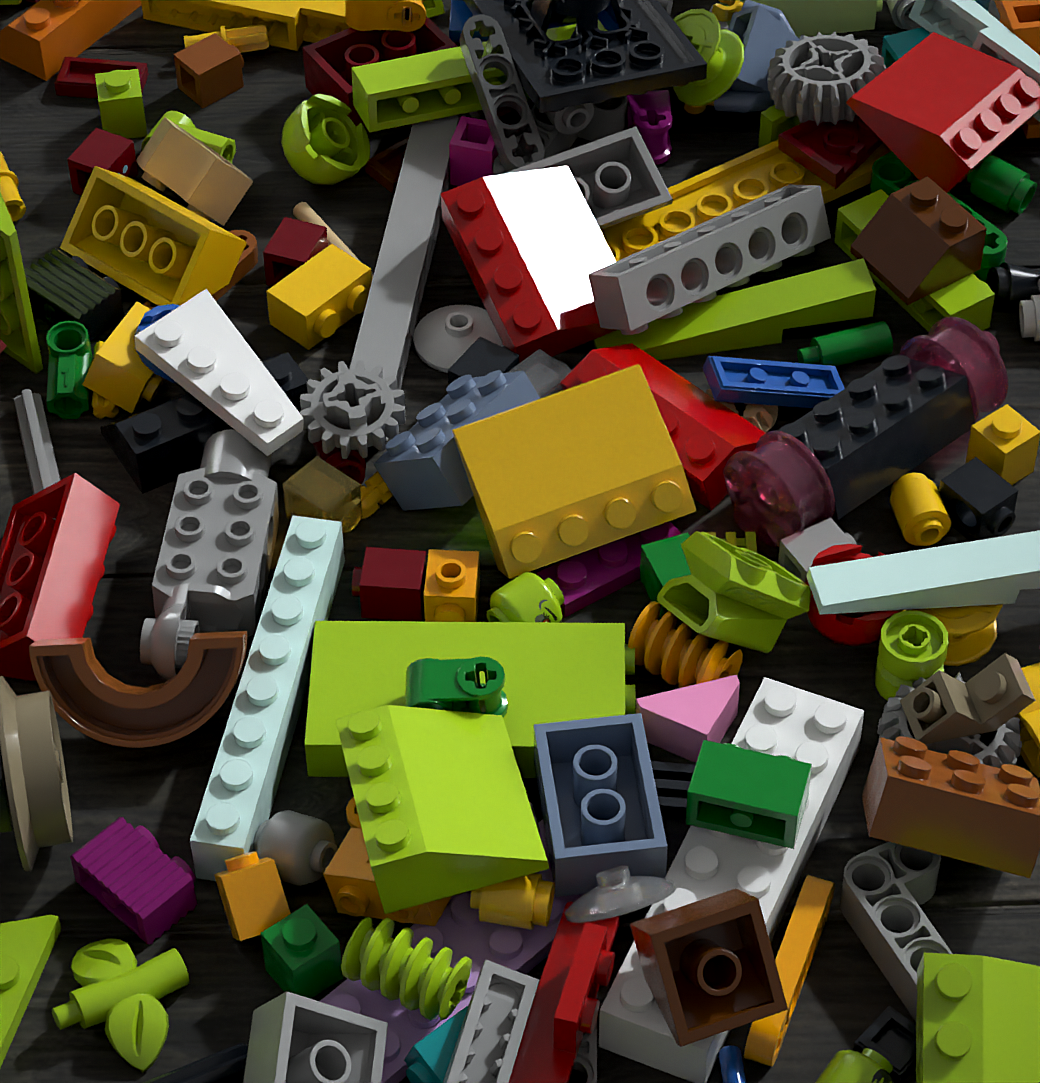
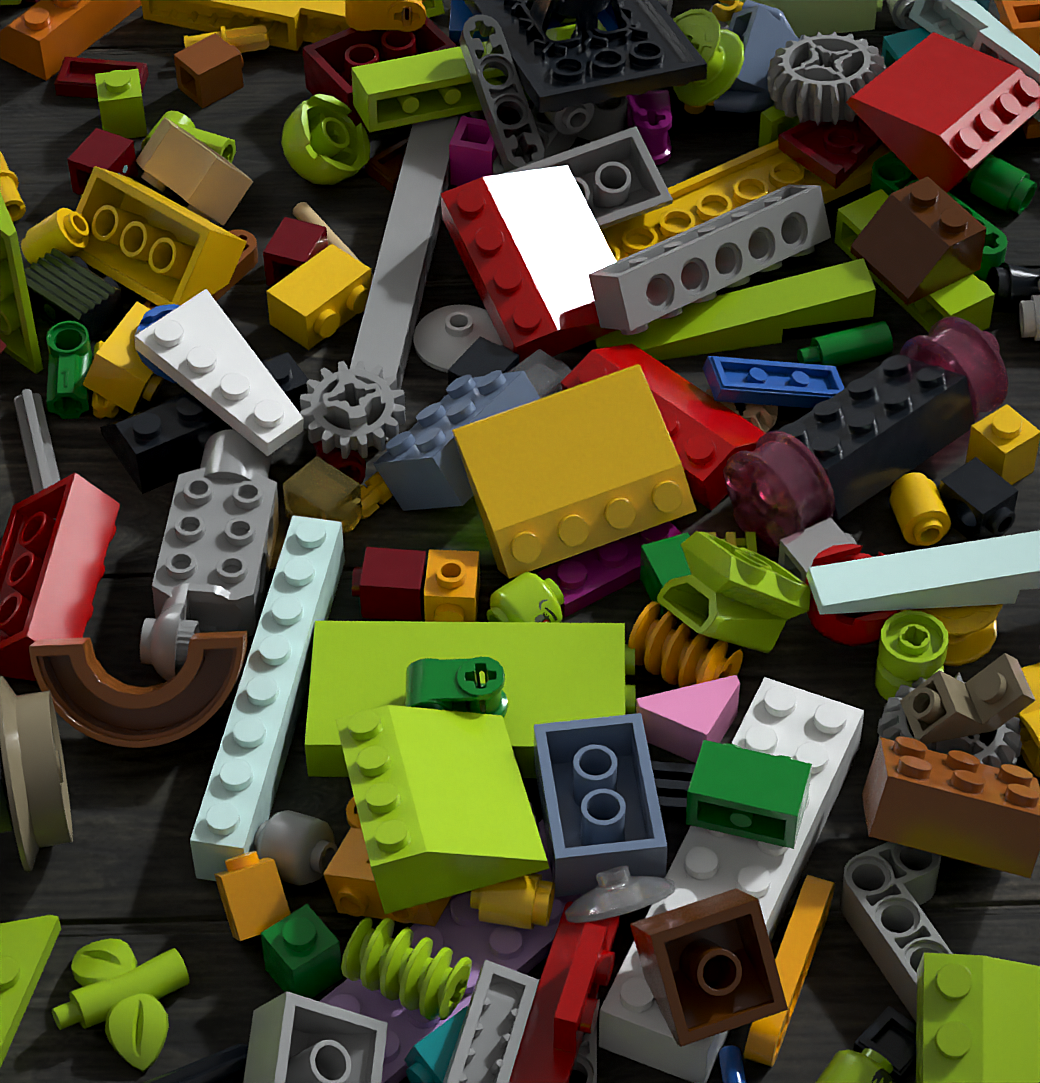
(61, 230): none -> yellow brick
(135, 879): magenta brick -> none

